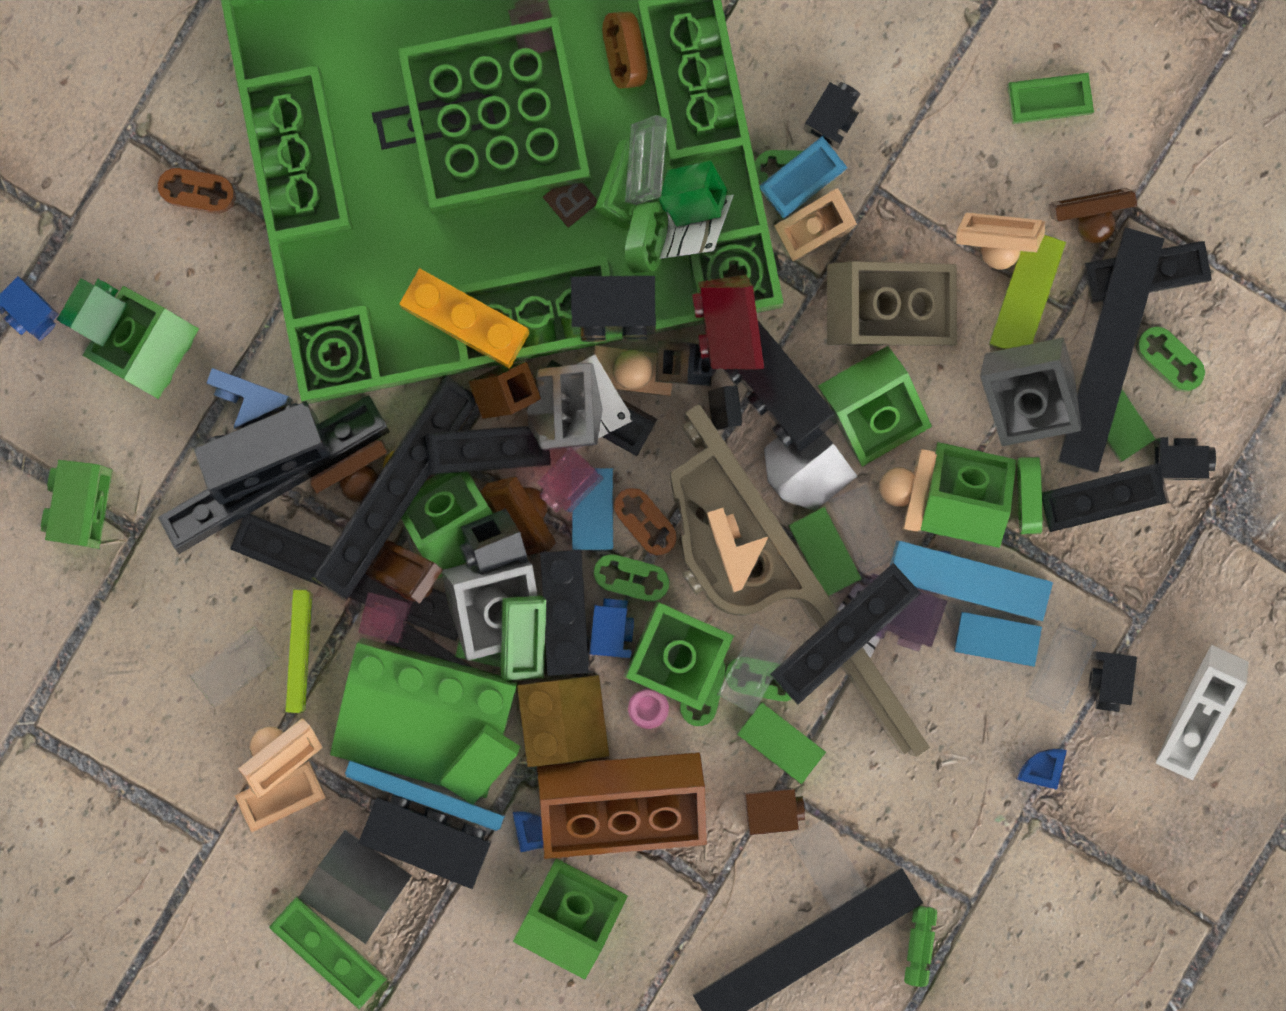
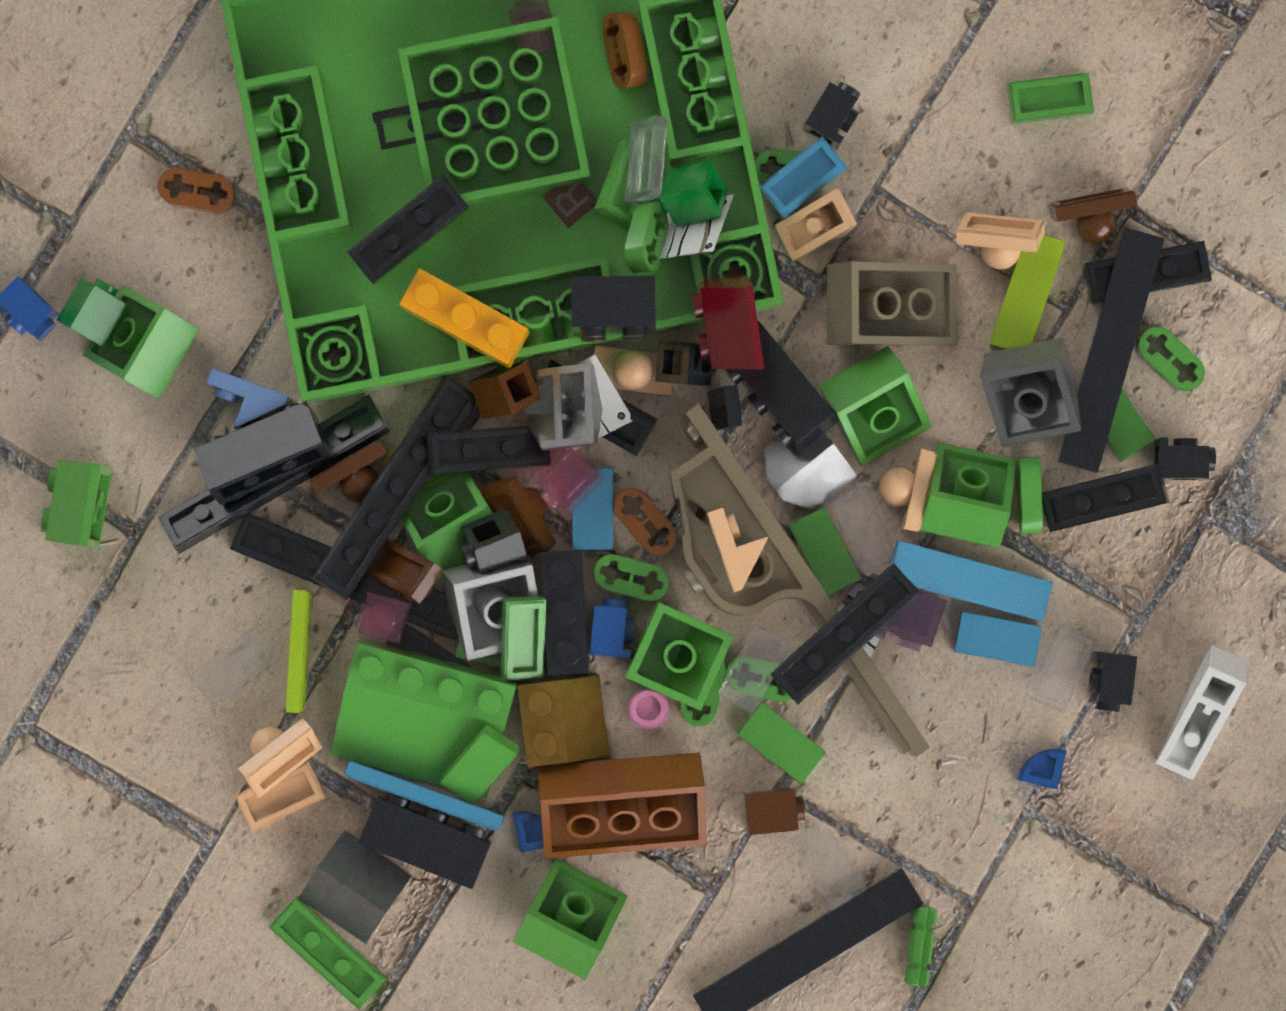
(408, 230): none -> black tile

